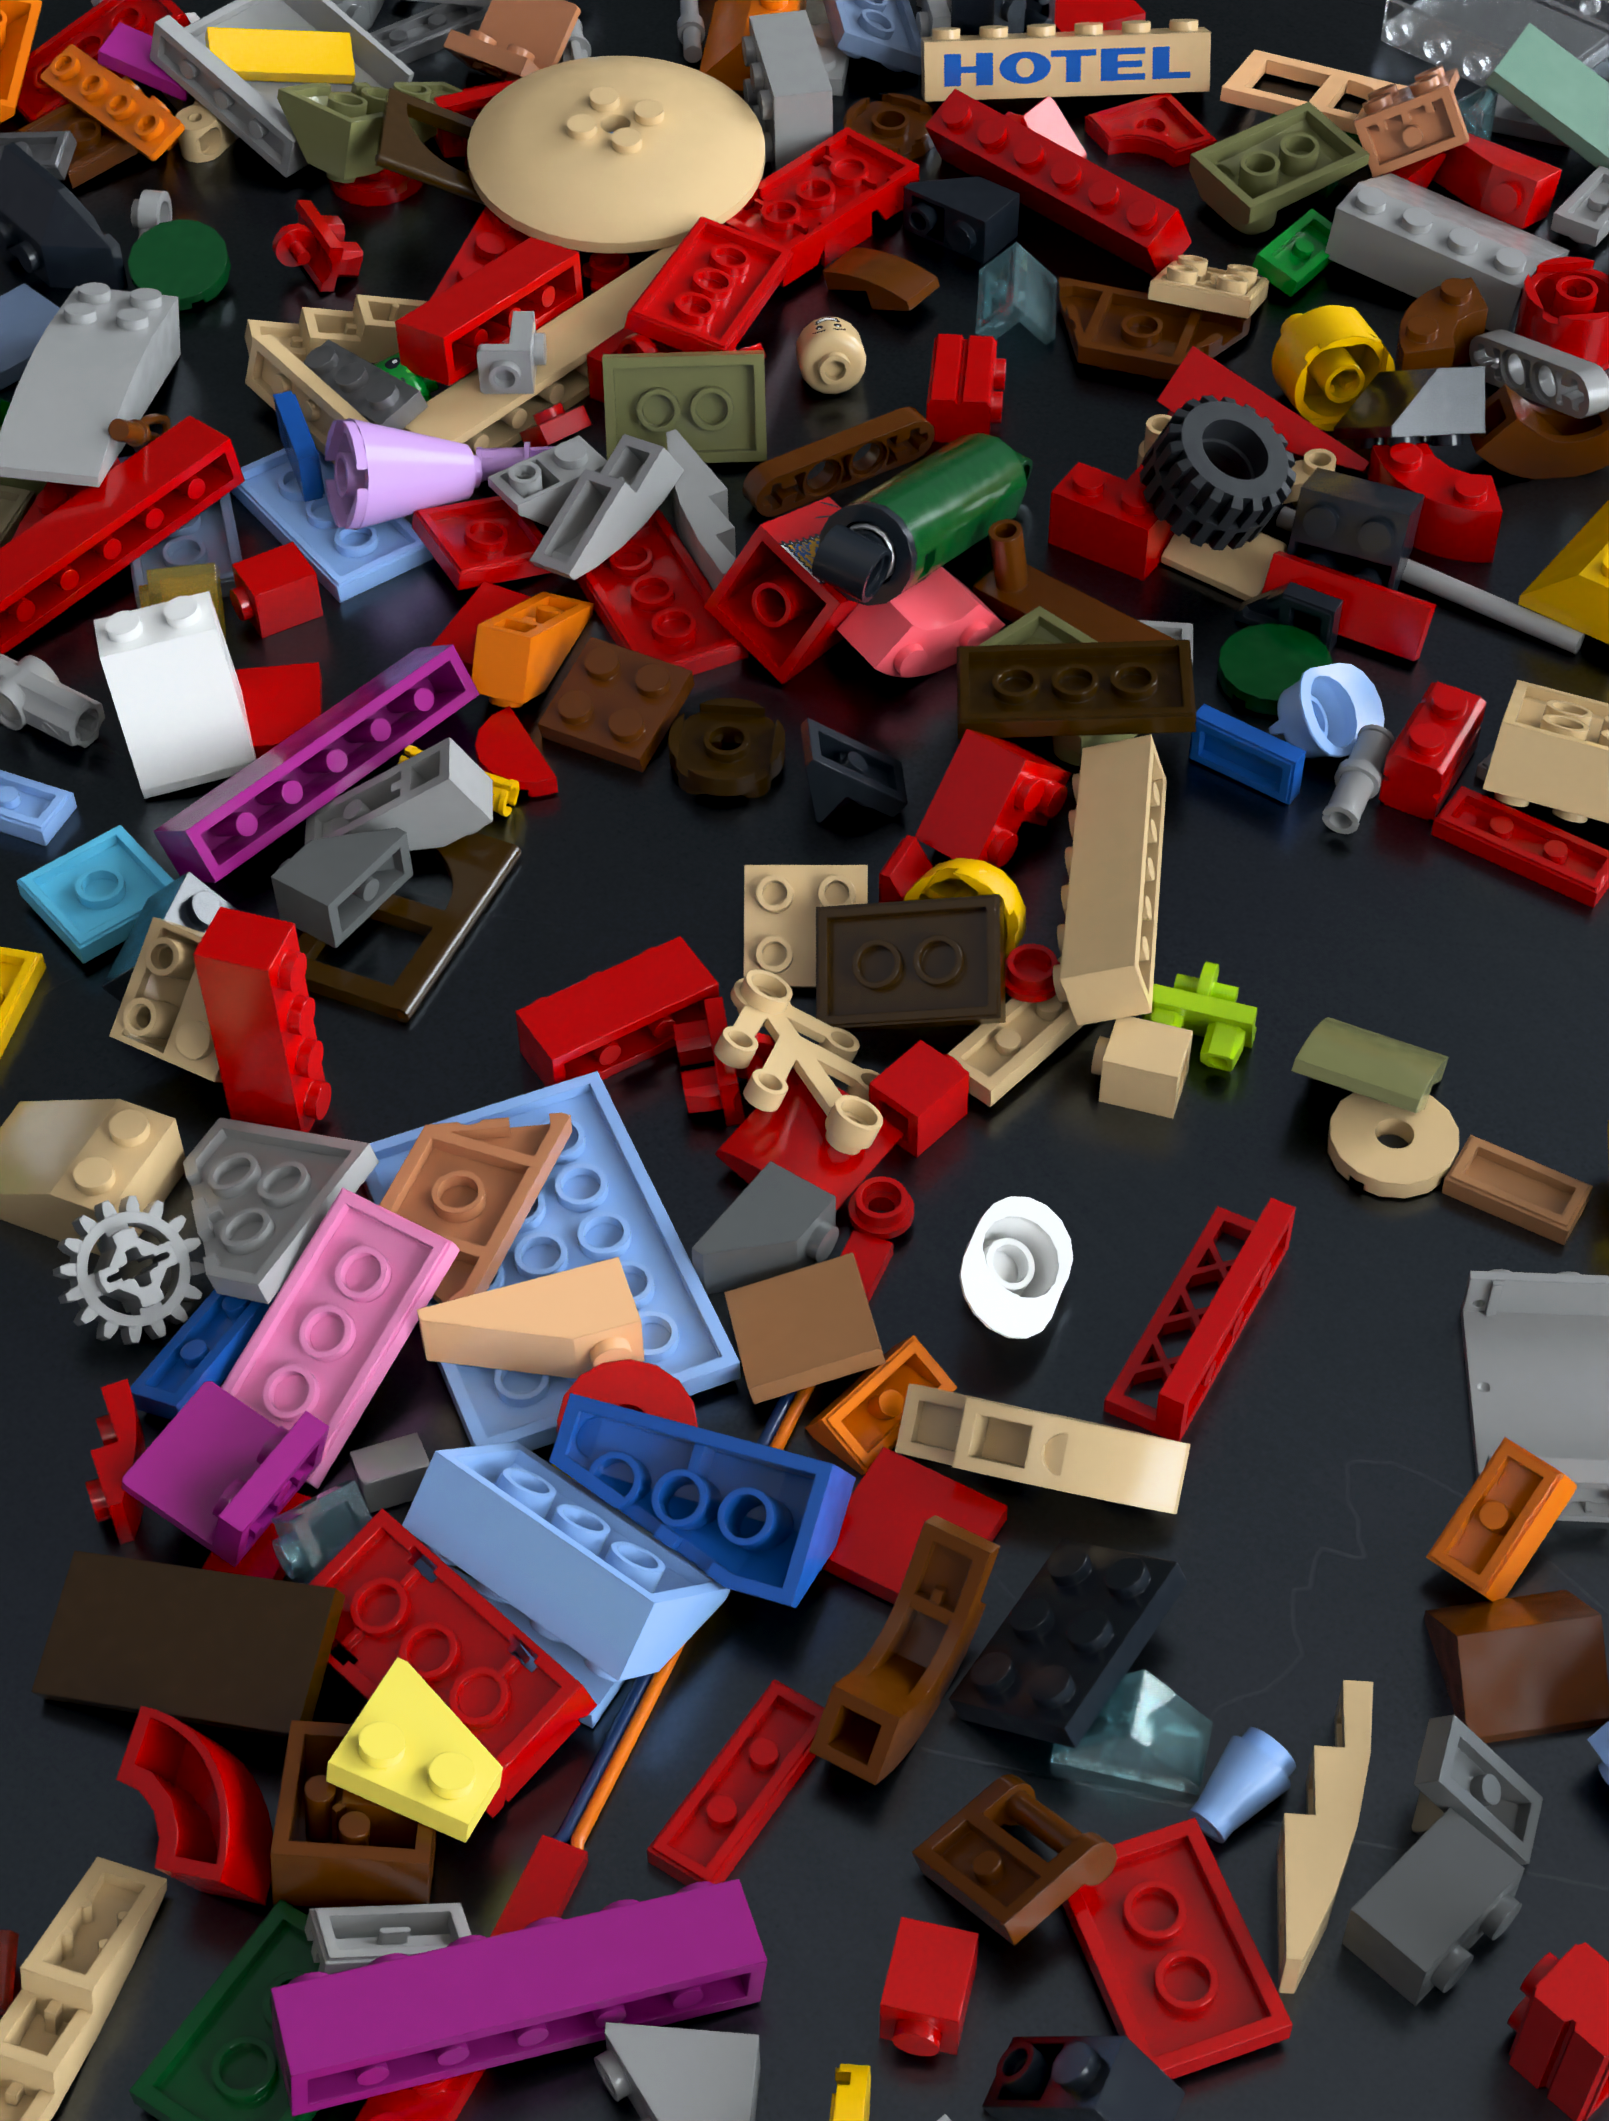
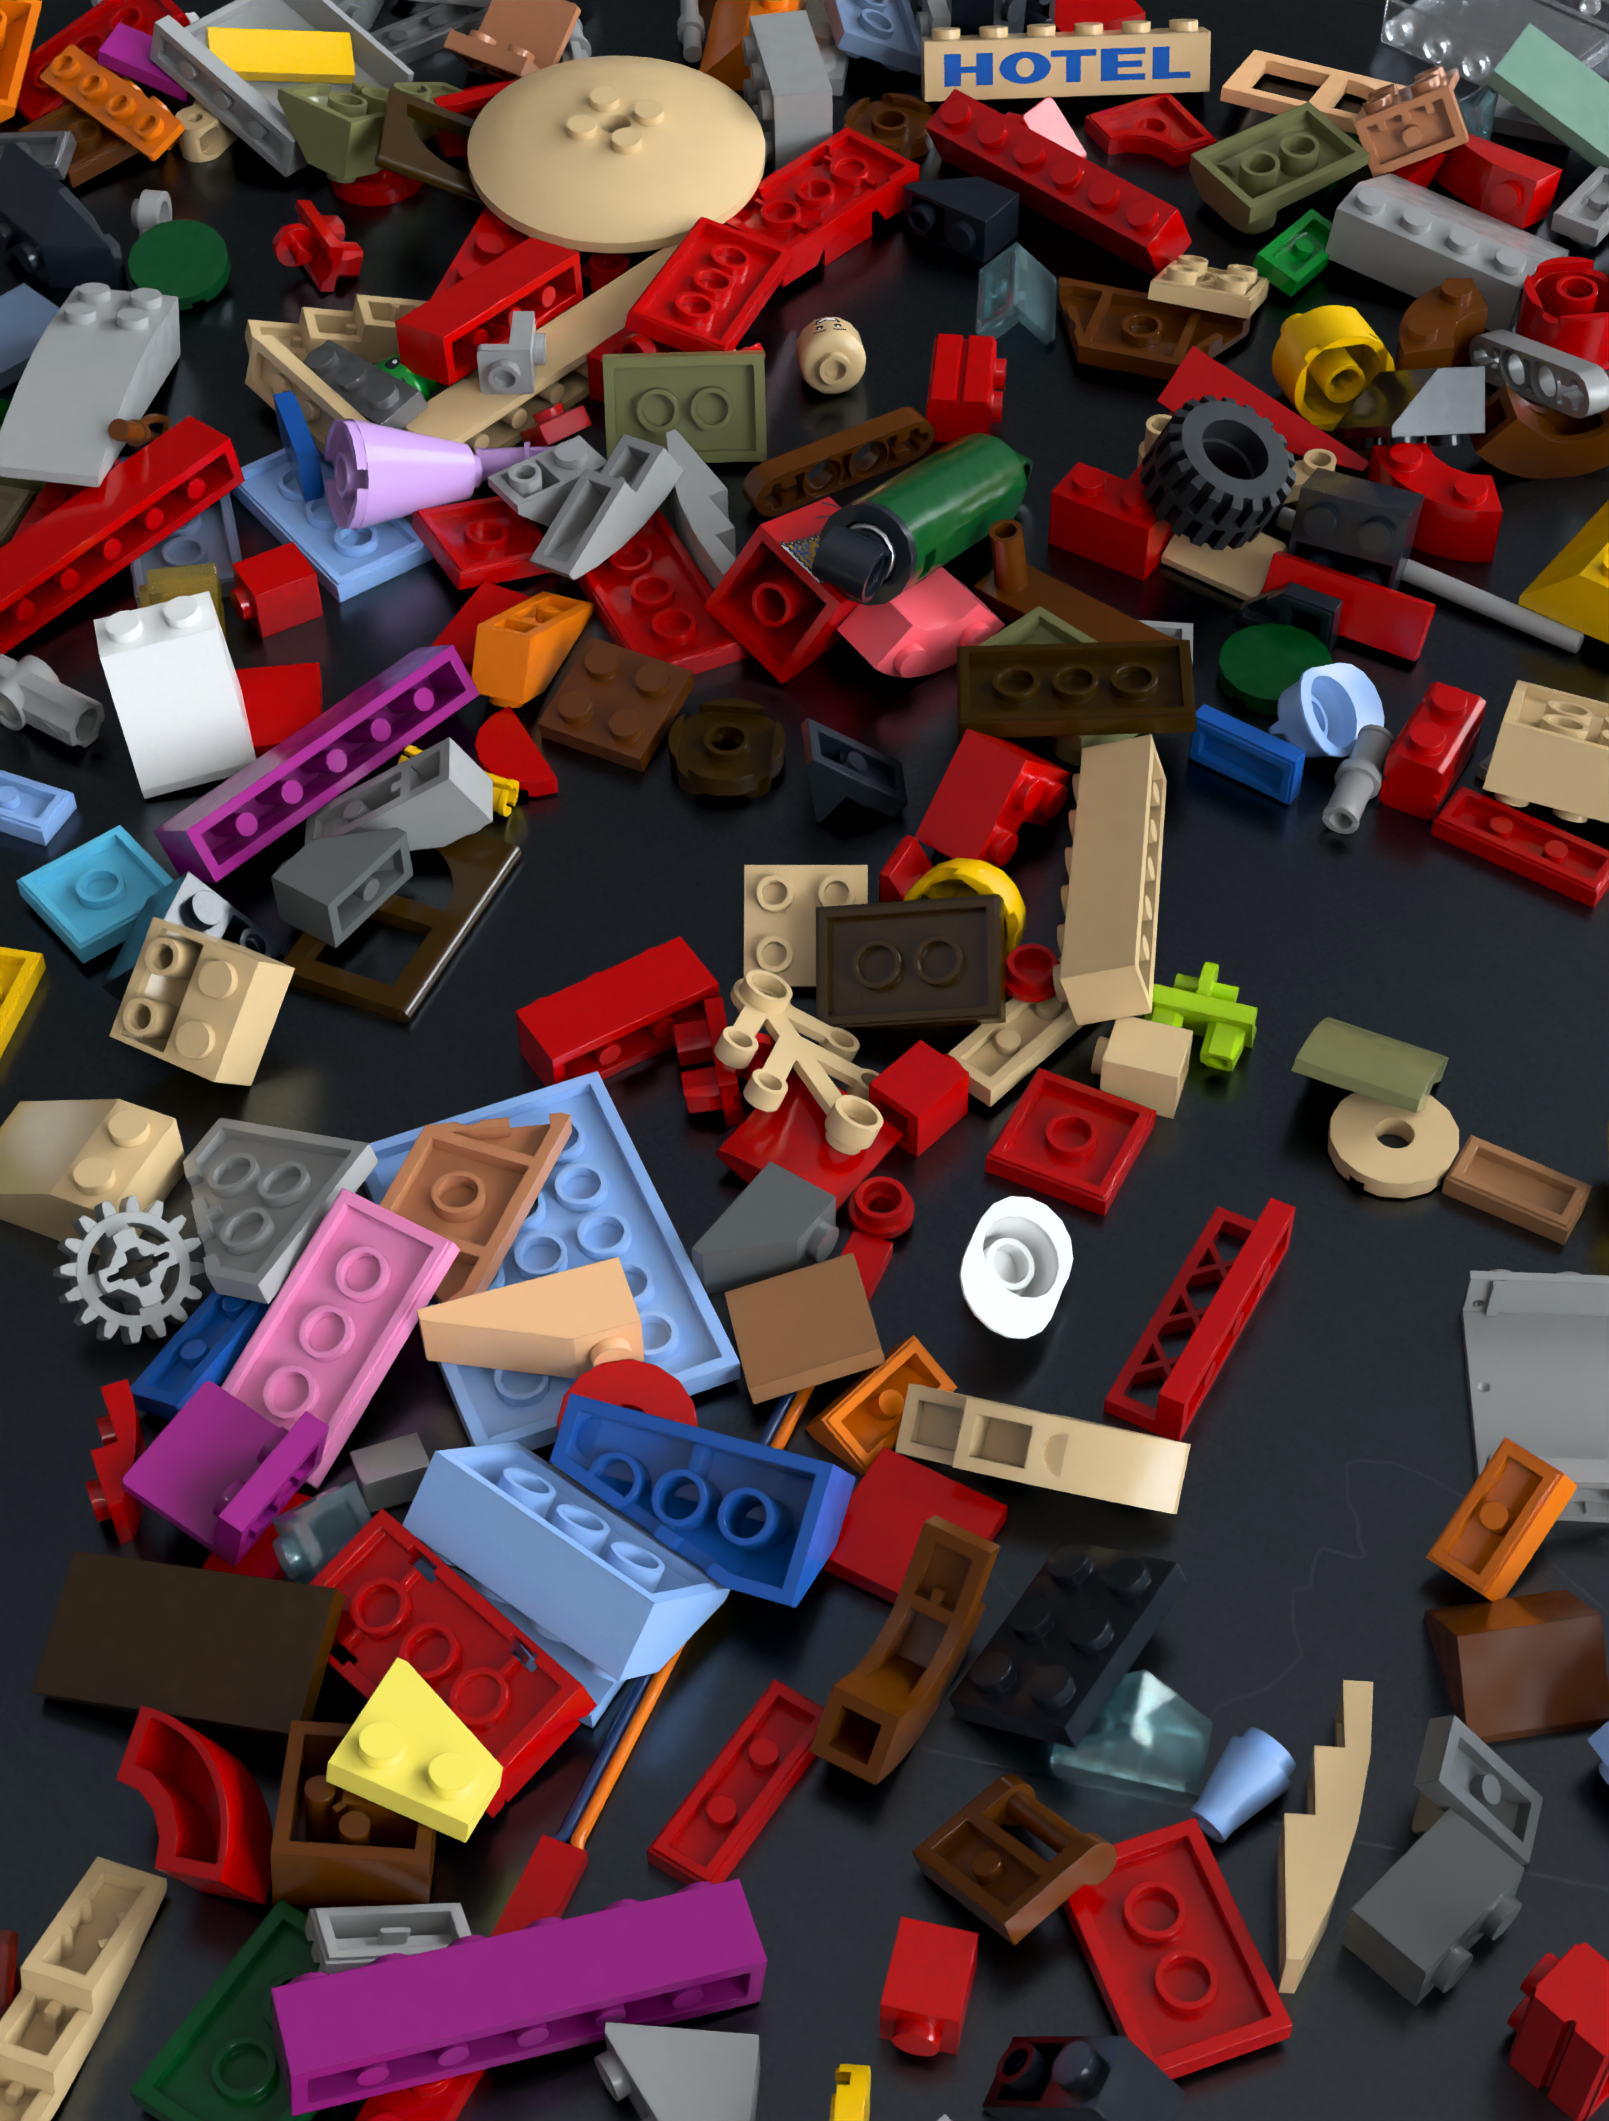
(262, 1020): red brick -> none
(886, 278): reddish brown slope -> none
(1070, 1141): none -> red tile

